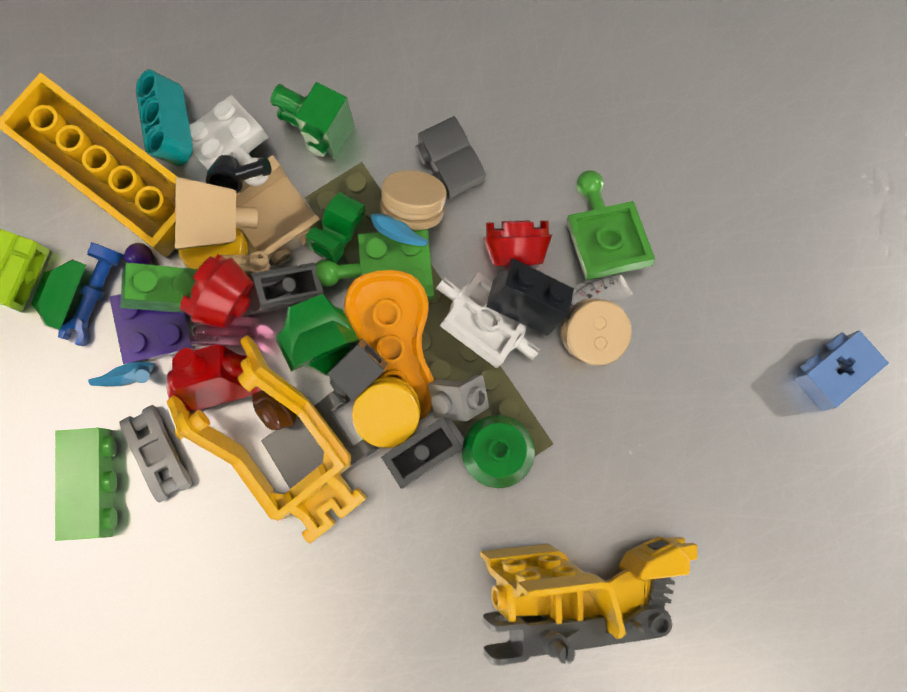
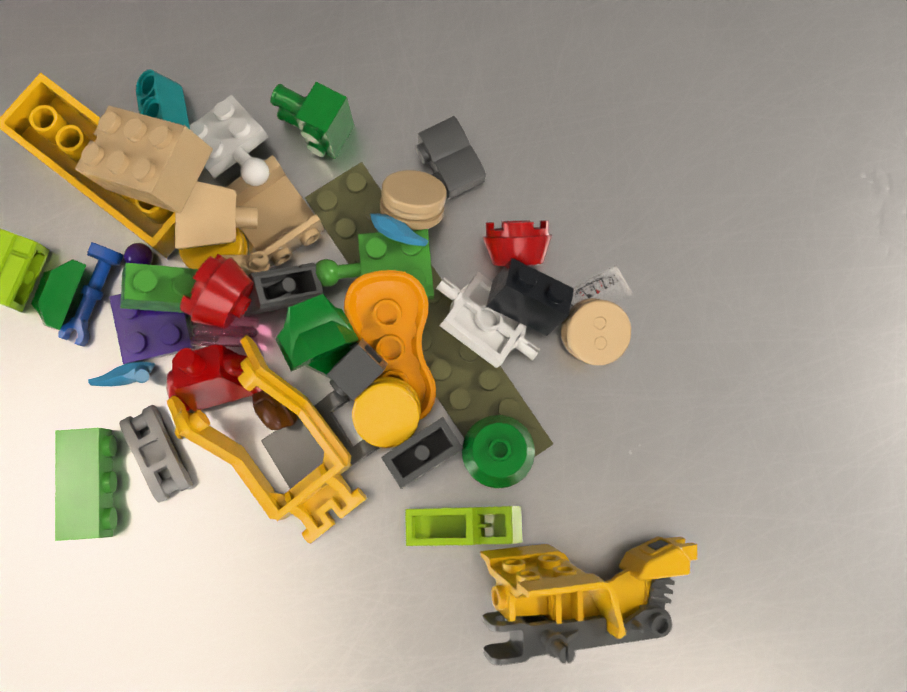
(144, 158): none -> tan piece
(228, 174): black bar -> none
(339, 221): green leg -> none
(458, 398): light grey bracket -> none
(463, 526): none -> lime slope
(608, 237): bright green plate -> none
(857, 363): medium blue brick -> none

